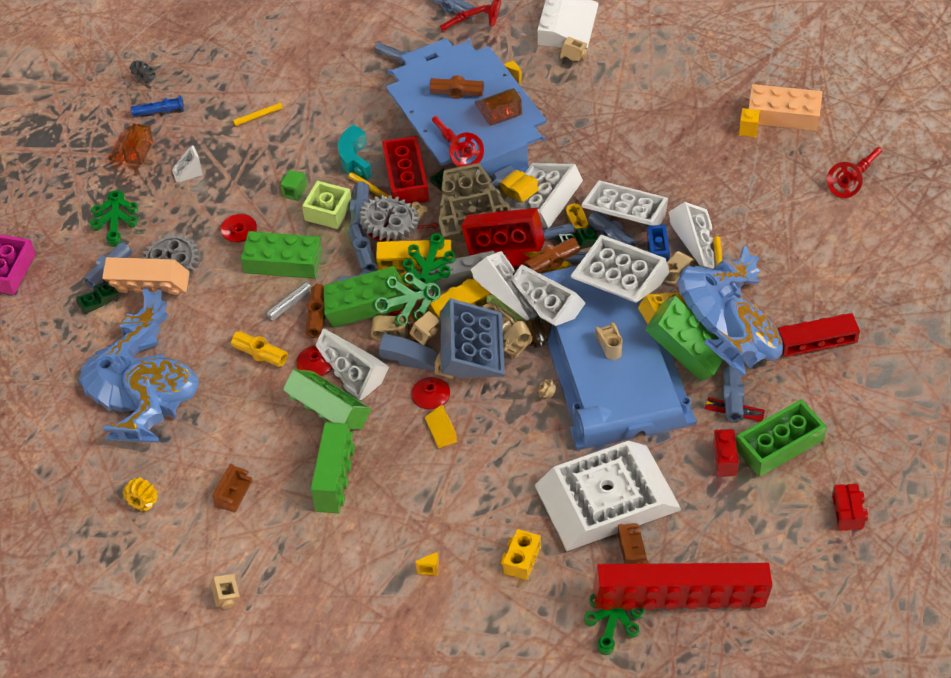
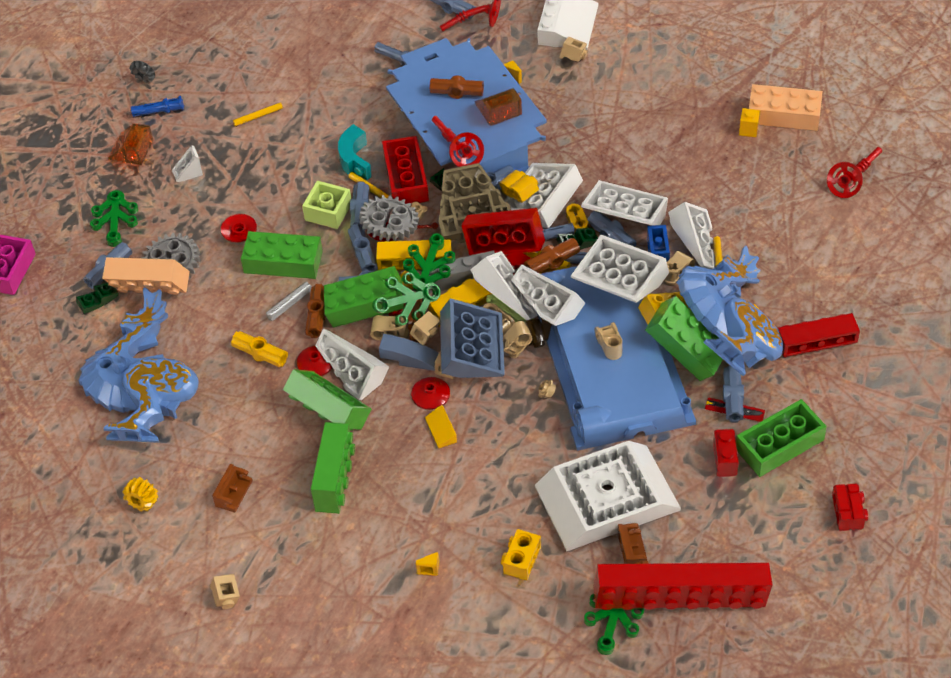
(293, 184): bright green brick -> none

